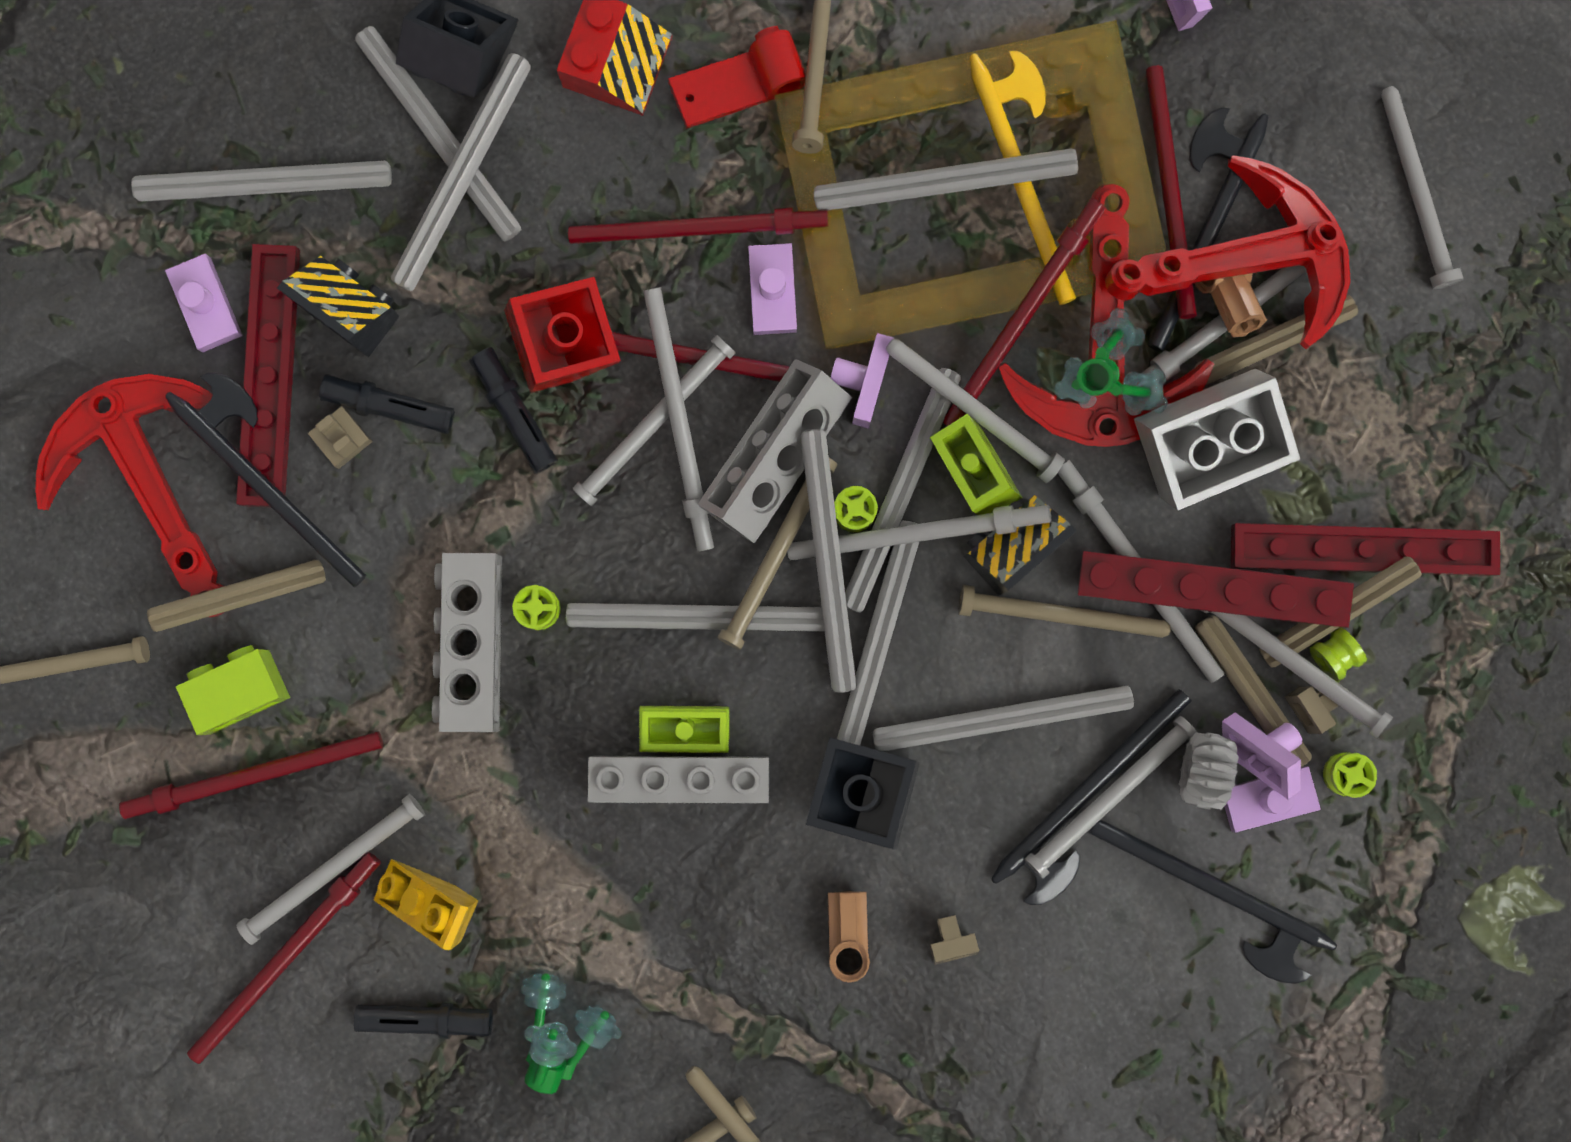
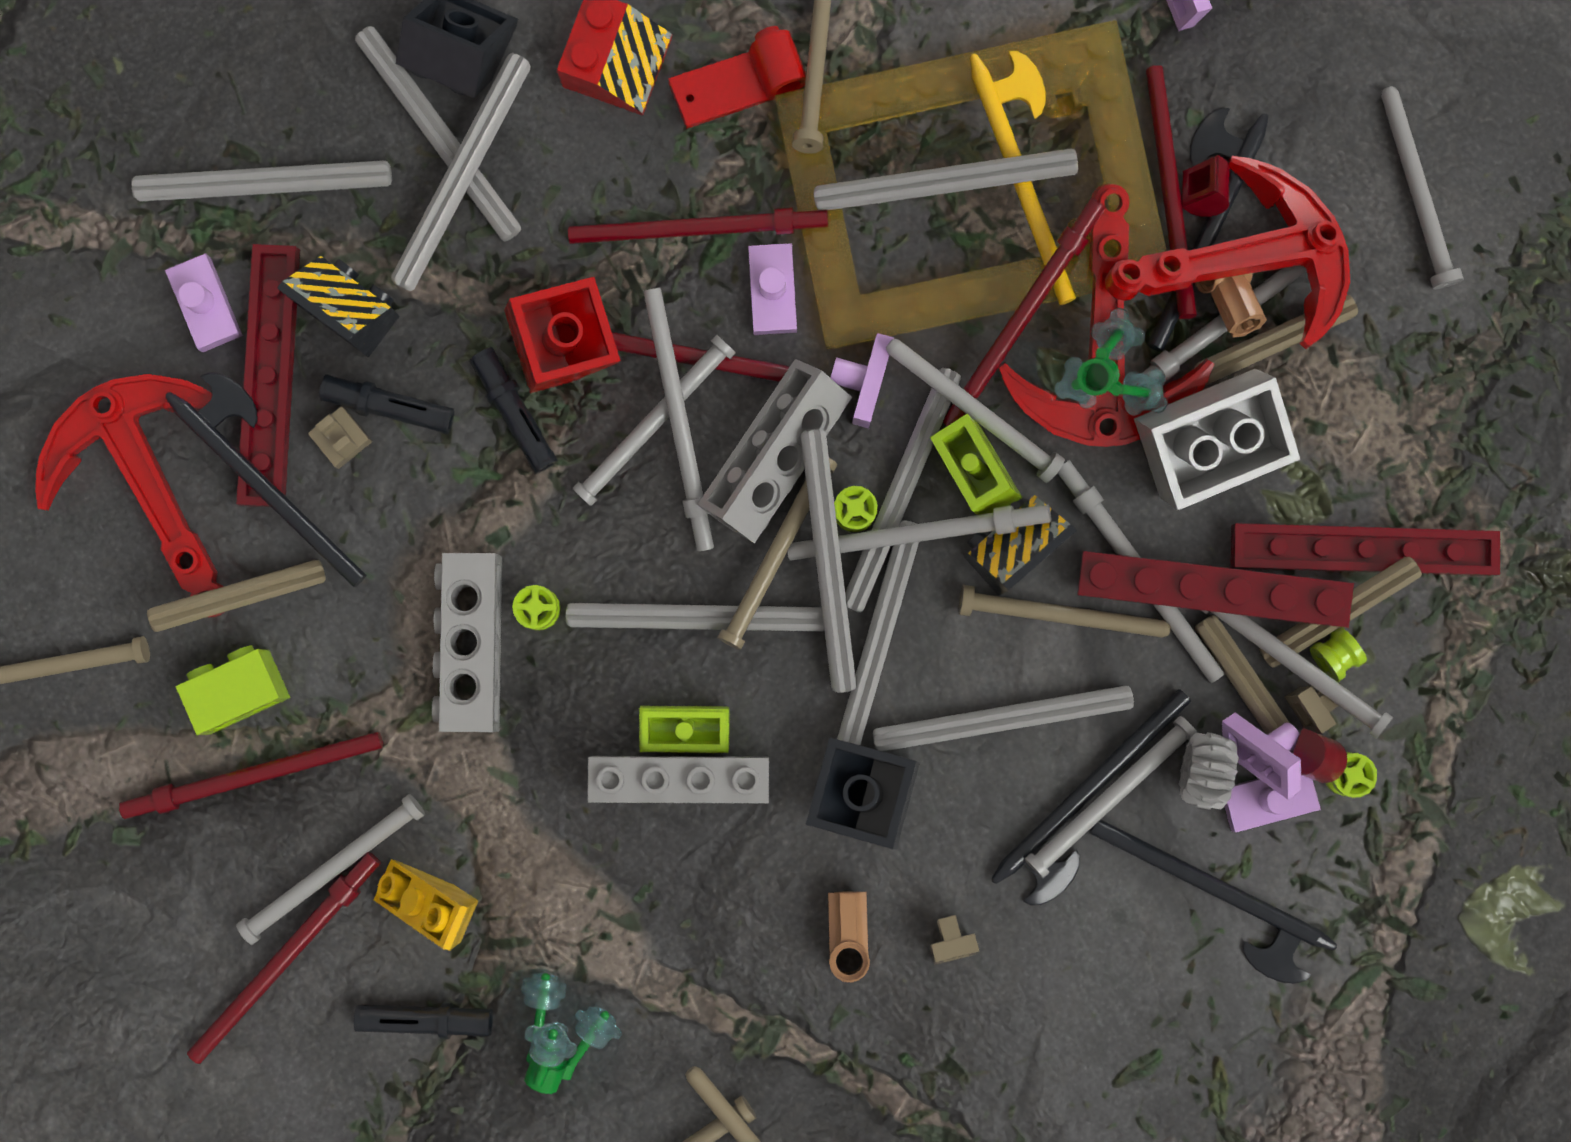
(1206, 187): none -> dark red brick
(1320, 756): none -> dark red brick

